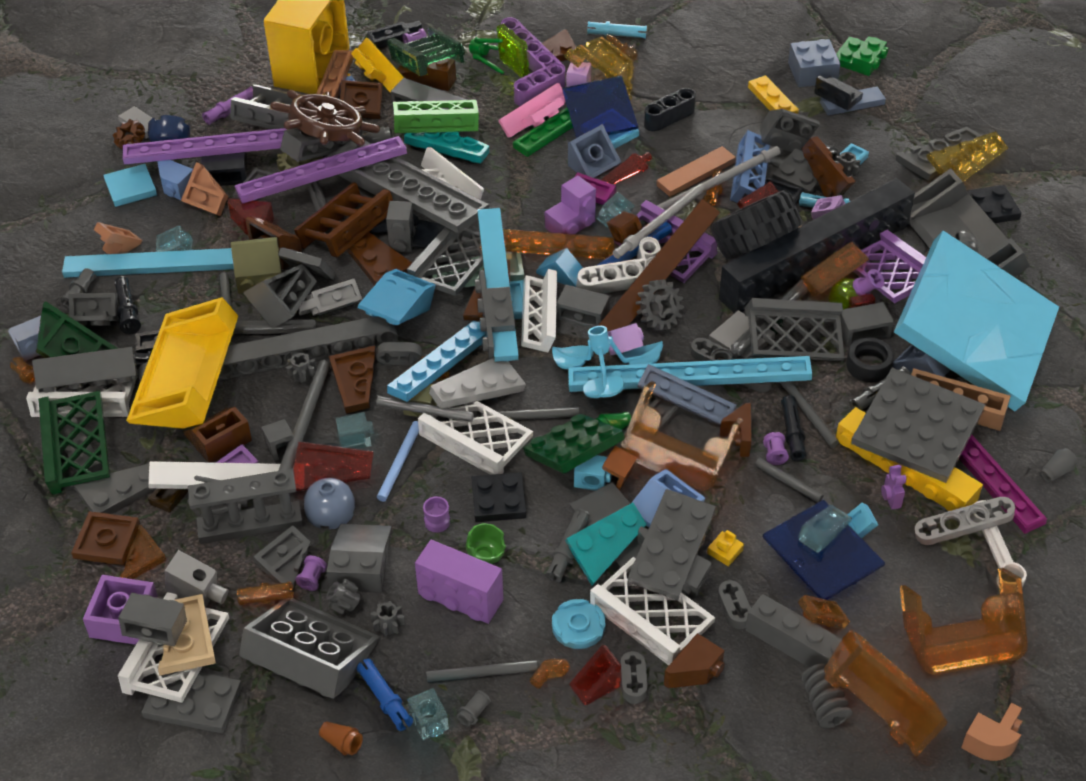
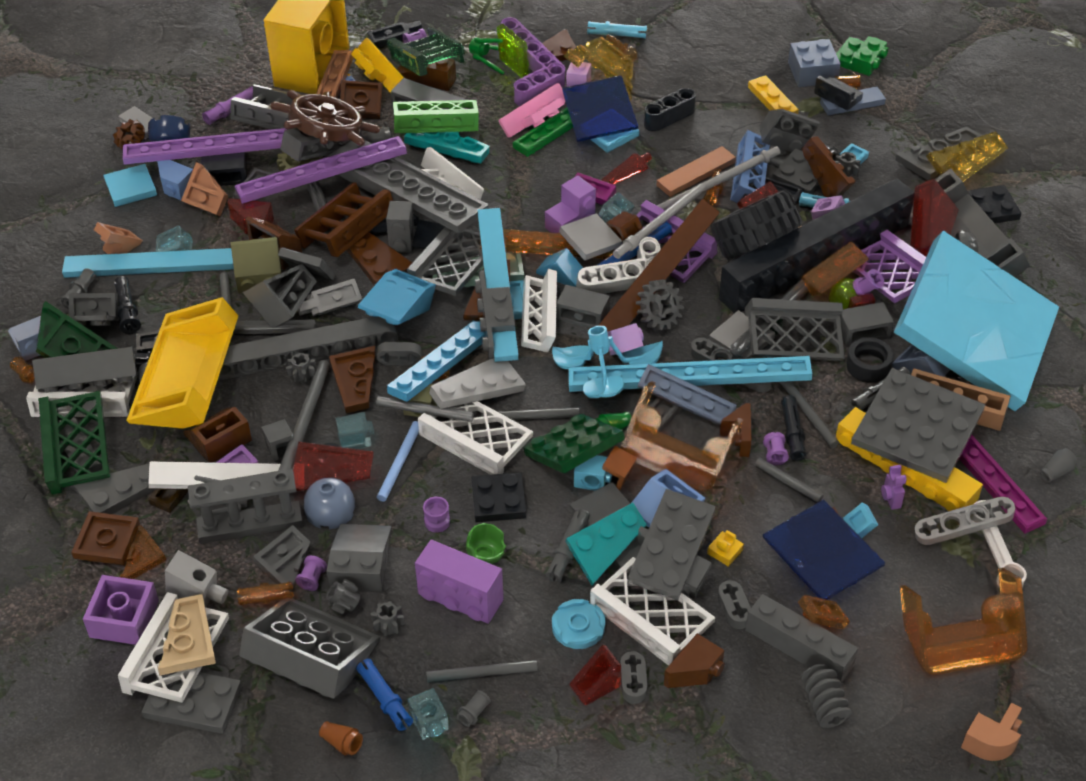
(152, 619): dark grey brick -> none
(549, 669): clear orange arm -> none
(590, 236): none -> light grey tile
(592, 153): sand blue slope -> none
(823, 528): clear light blue slope -> none
(851, 80): none -> clear orange pin
(886, 690): clear orange windscreen -> none
(931, 215): none -> clear red slope

